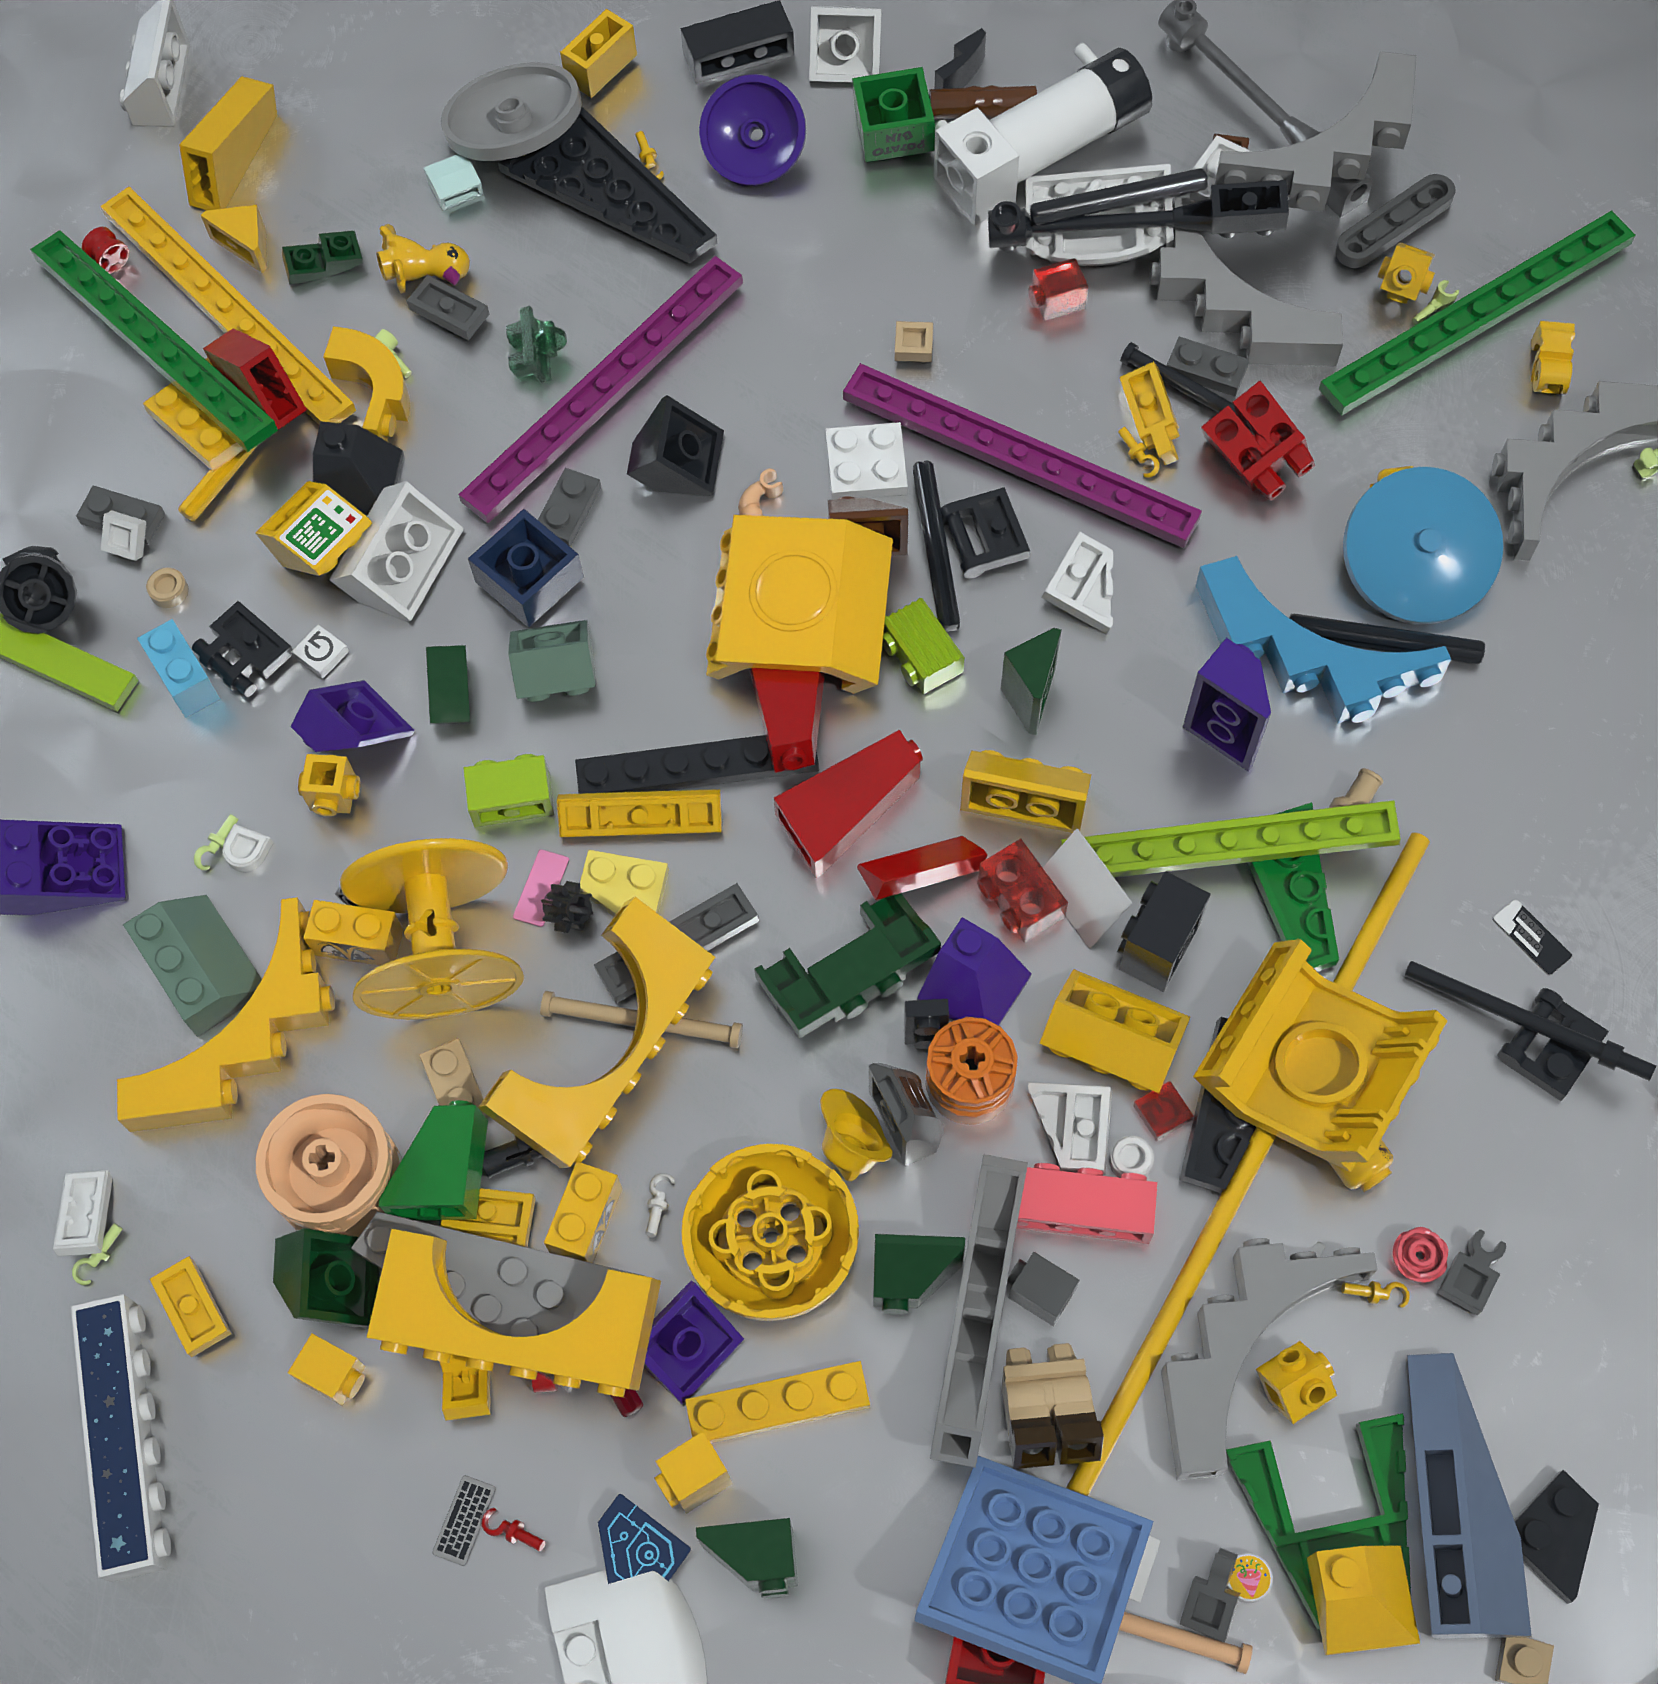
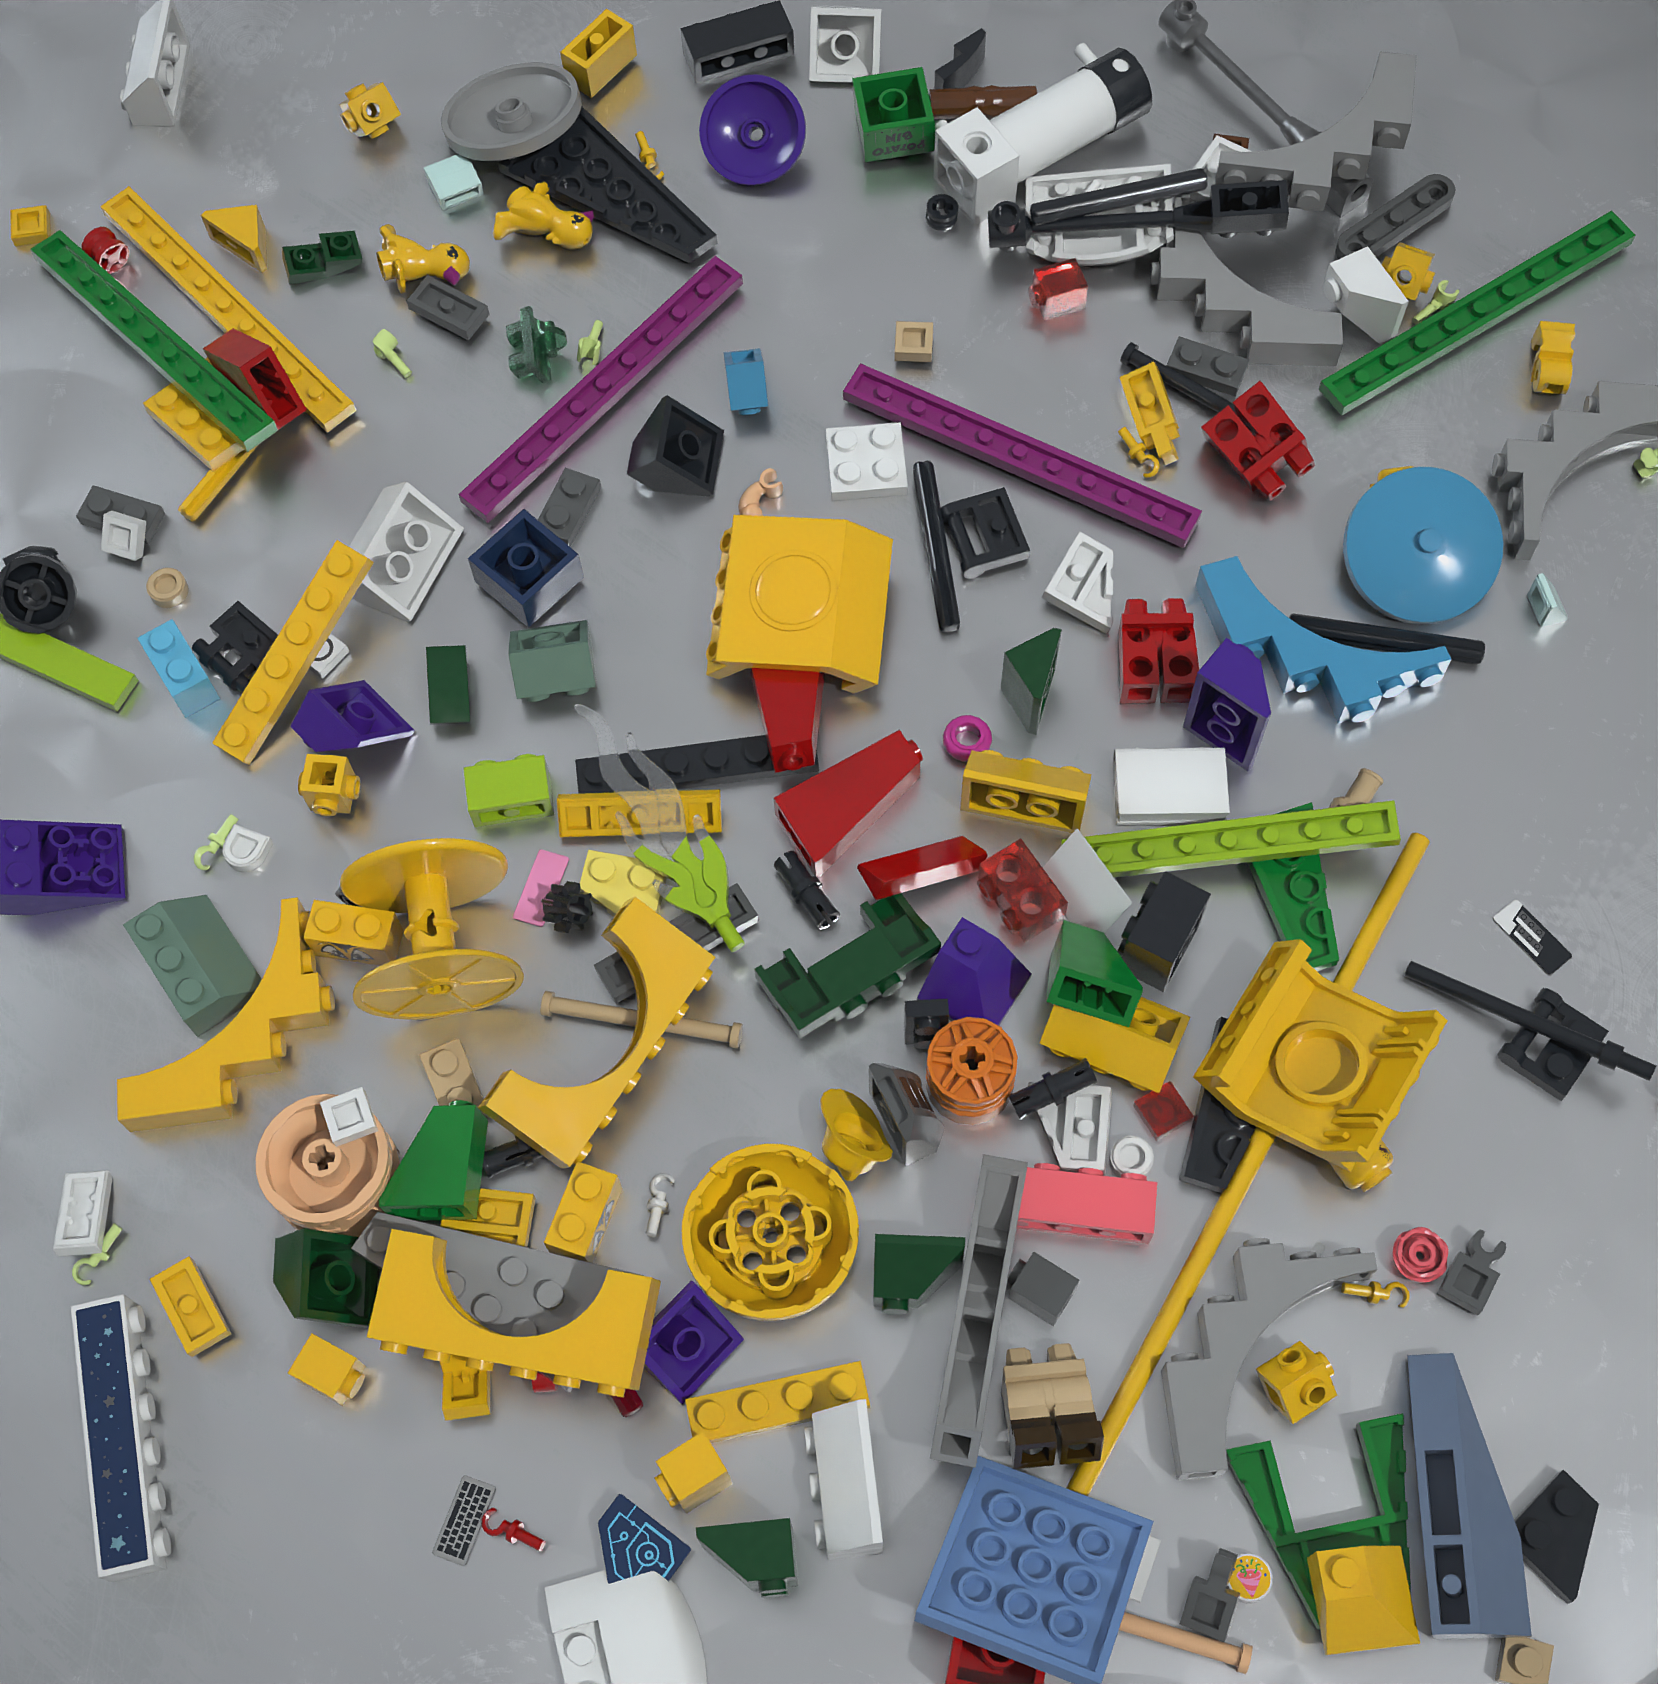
(30, 225): none -> yellow tile
(226, 142): yellow slope -> none
(293, 652): none -> yellow plate
(313, 529): slope -> none
(349, 1116): none -> white tile
(355, 463): black slope -> none
(365, 360): yellow arch -> none
(380, 110): none -> yellow brick
(537, 215): none -> yellow animal
(590, 345): none -> yellowish green hand
(665, 847): none -> piece
(746, 381): none -> dark azure slope
(806, 890): none -> black pin
(844, 1481): none -> white slope
(876, 516): reddish brown slope -> none
(922, 646): lime brick -> none
(933, 215): none -> black bush
(961, 724): none -> dark pink piece
(1052, 1088): none -> black pin
(1091, 976): none -> green slope
(1152, 638): none -> red hips
(1170, 786): none -> white piece
(1366, 294): none -> white slope
(1546, 602): none -> light aqua slope

